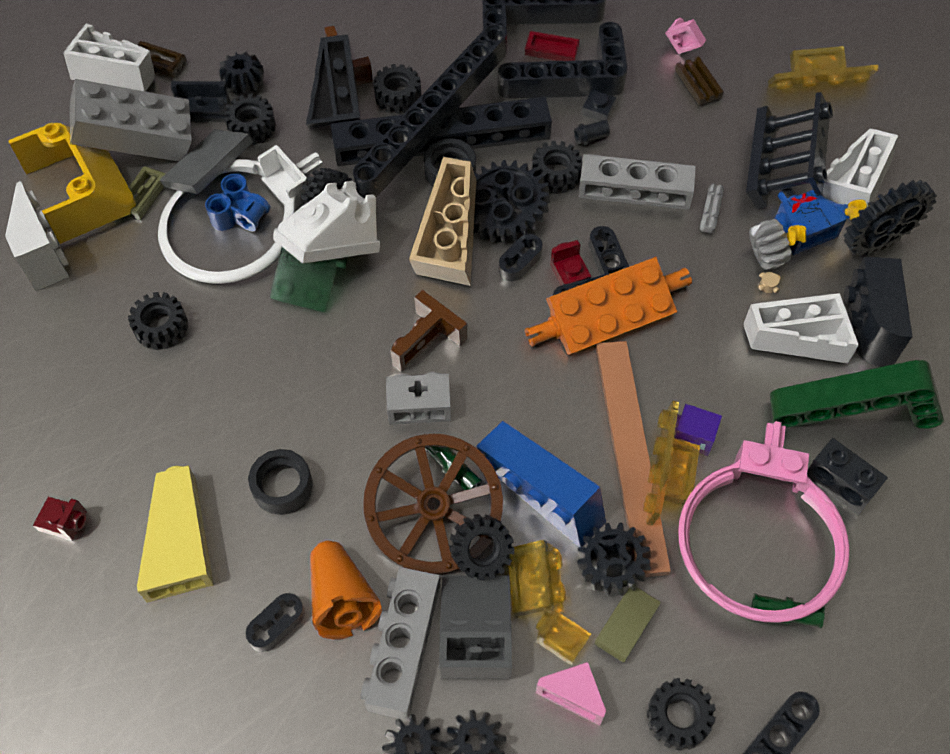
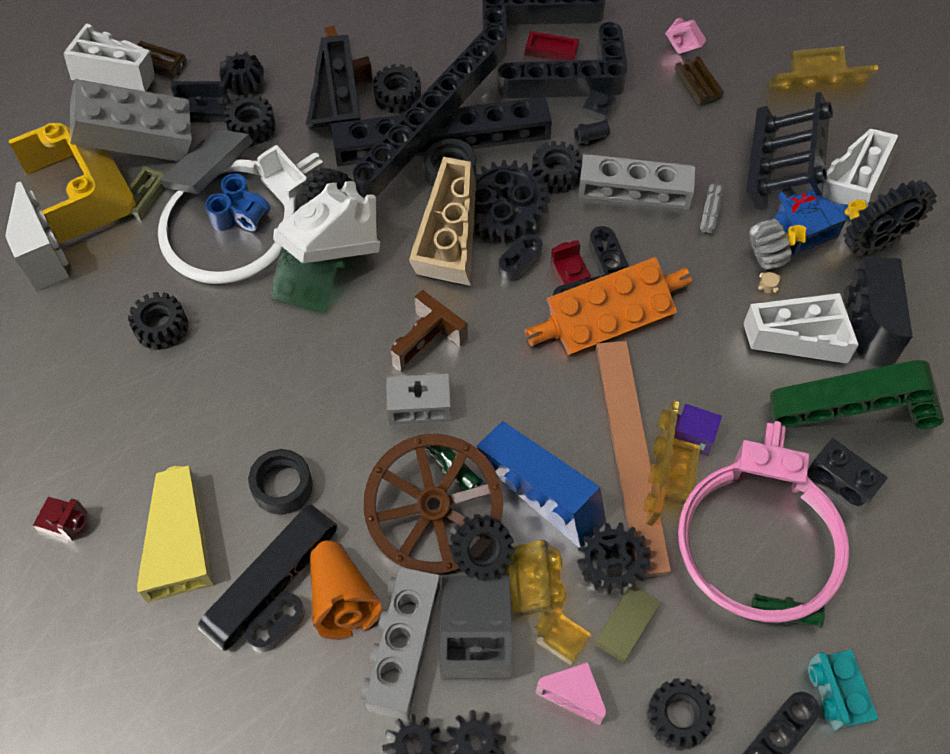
(266, 577): none -> black beam
(842, 690): none -> teal bracket

